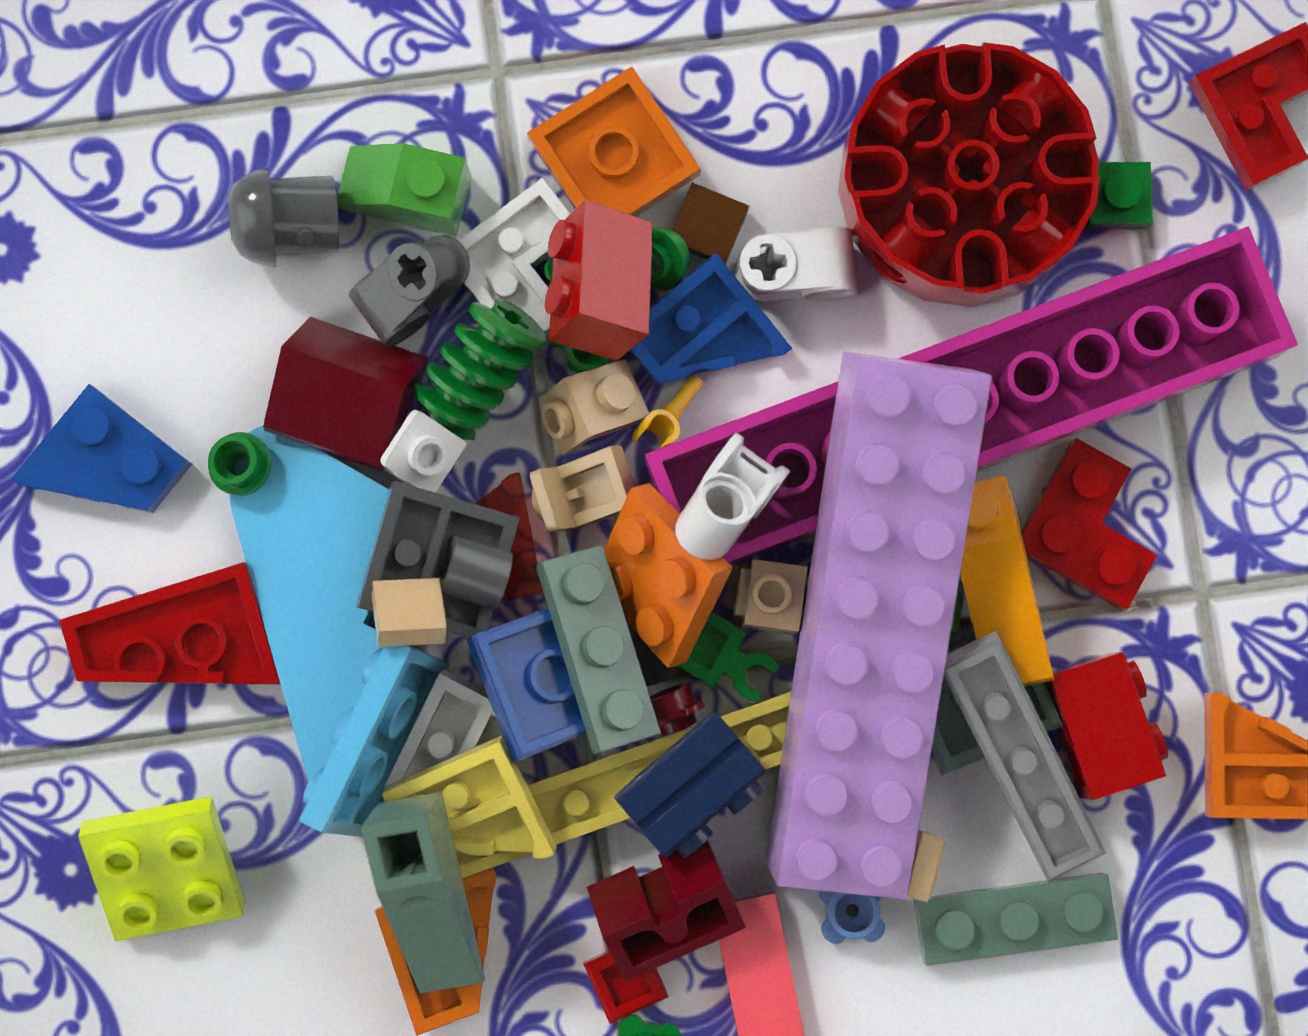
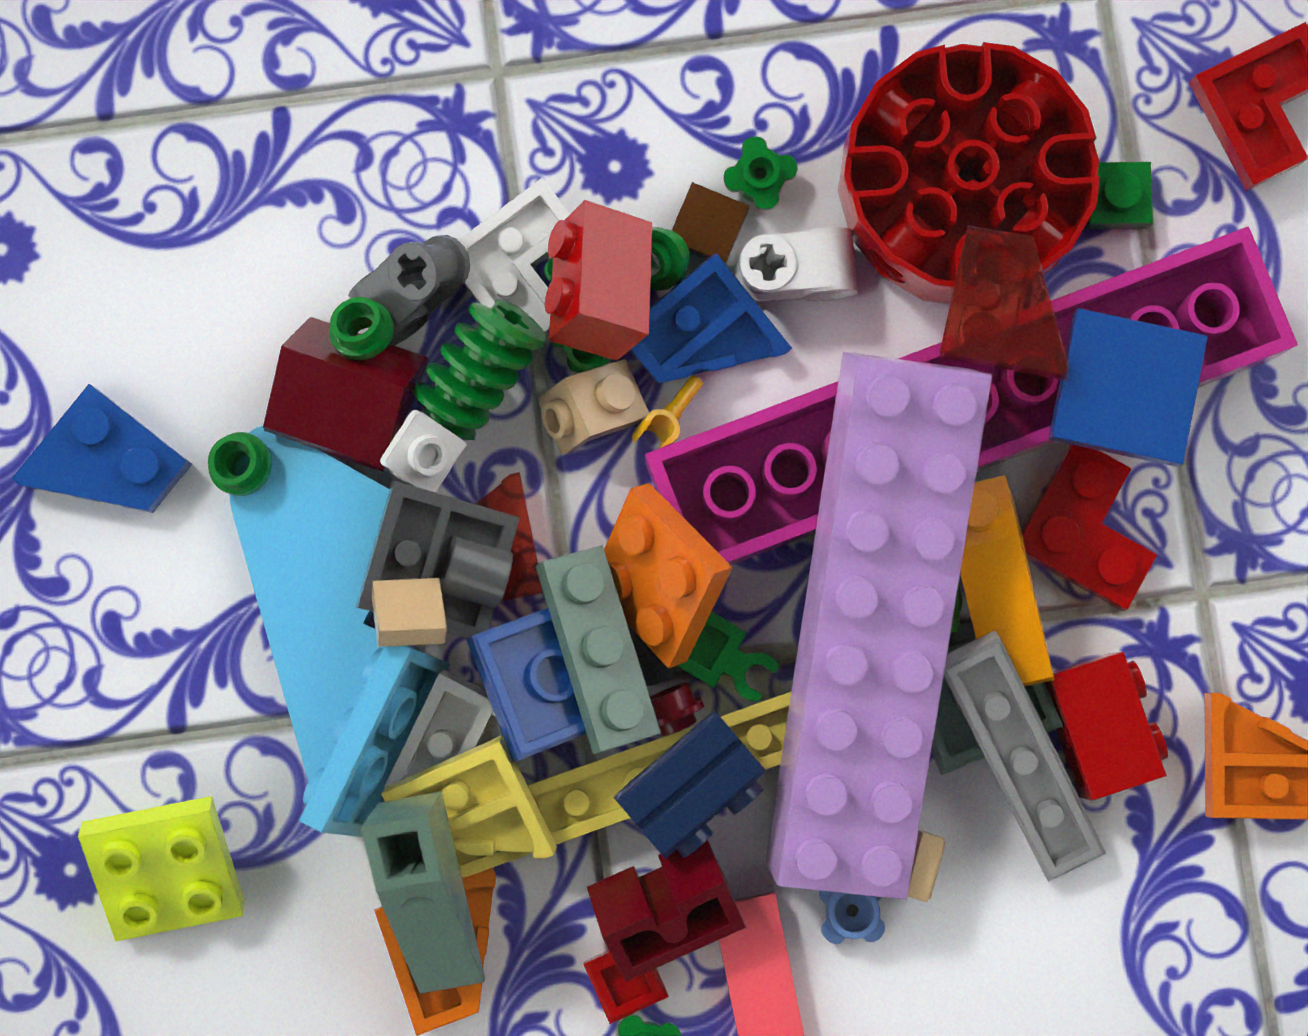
(176, 634): red wing -> none
(283, 216): dark grey piece -> none
(354, 316): none -> green plate
(406, 186): bright green slope -> none
(582, 490): tan bracket -> none
(615, 148): orange plate -> none
(727, 500): white piece -> none
(764, 191): none -> green plate
(769, 596): tan window -> none
(1003, 307): none -> clear red wing
(1016, 919): sand green plate -> none
(1128, 387): none -> blue tile

